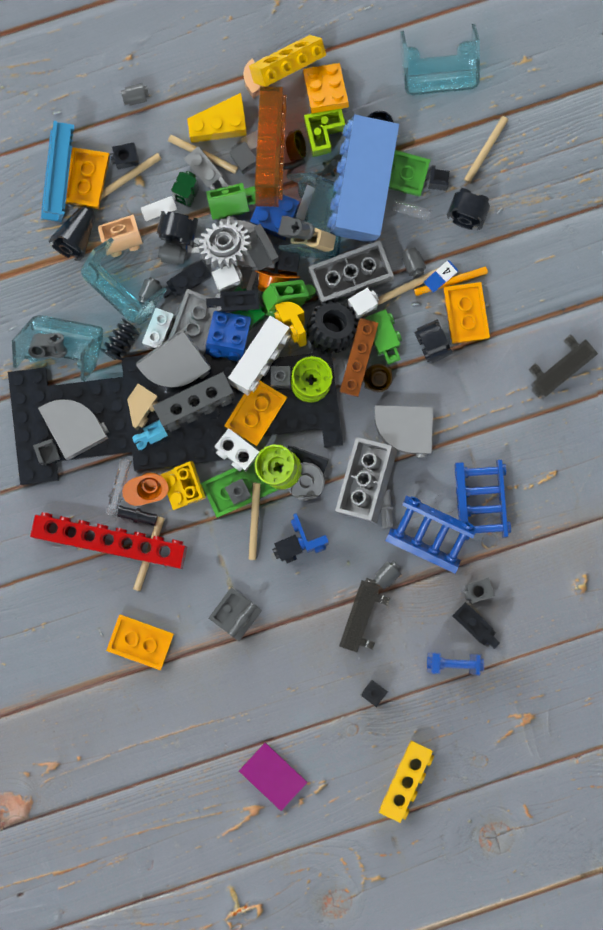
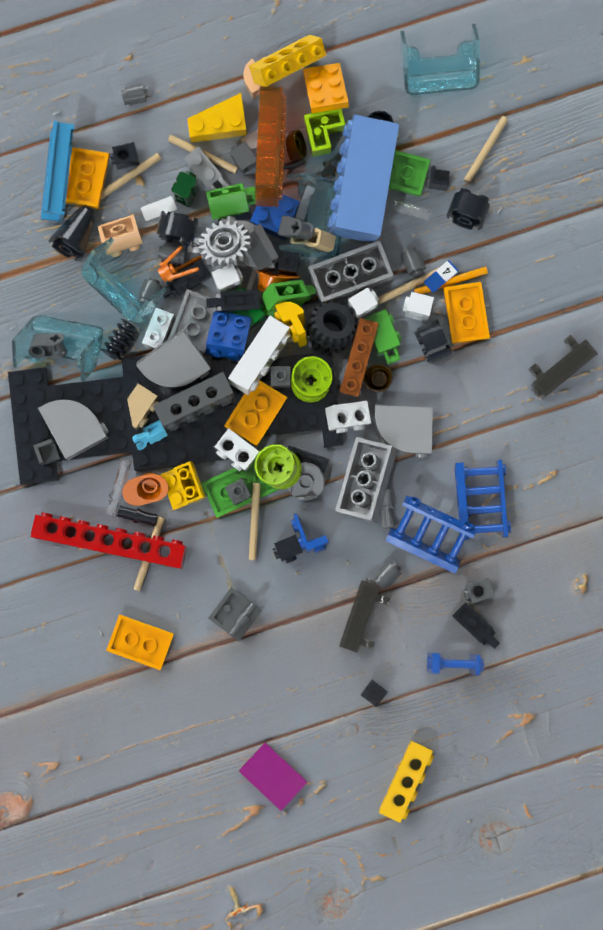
(169, 272): none -> orange plant
(347, 413): none -> white brick
(418, 306): none -> white brick

